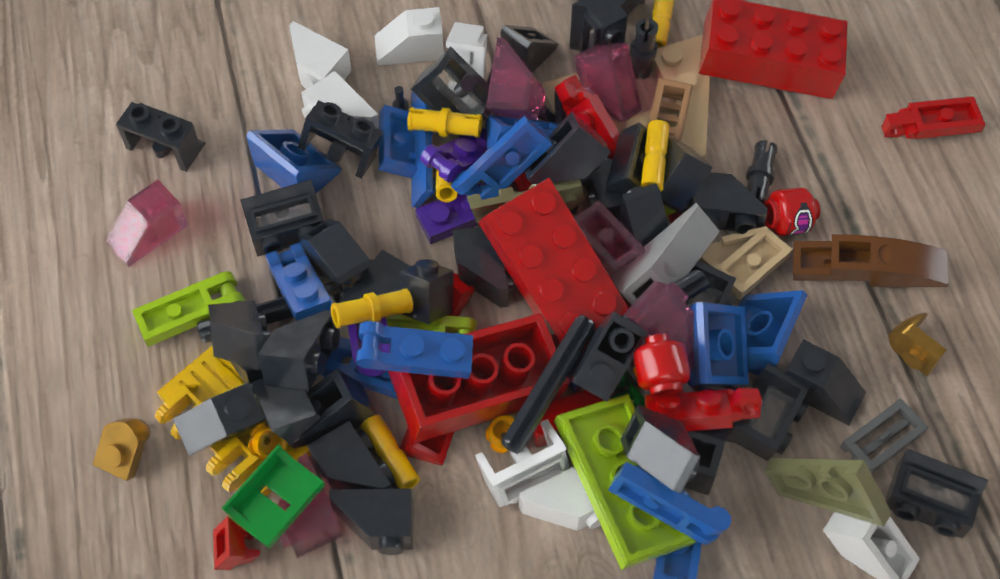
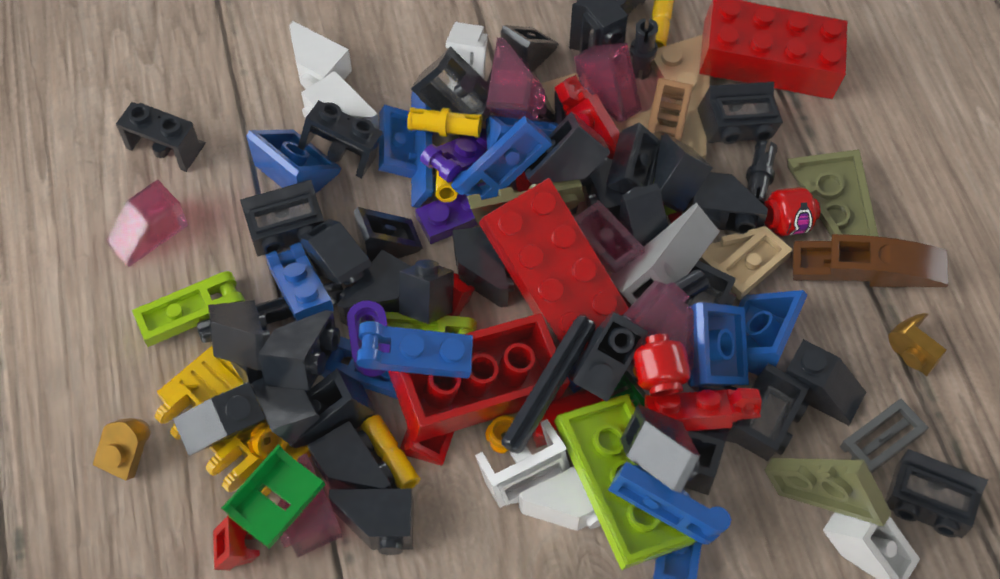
(371, 308): yellow pin -> none
(386, 232): none -> black slope
(400, 102): black piece -> none
(411, 38): white slope -> none
(655, 152): yellow piece -> none
(739, 112): none -> black window
(840, 188): none -> olive wing
(935, 119): red hinge -> none

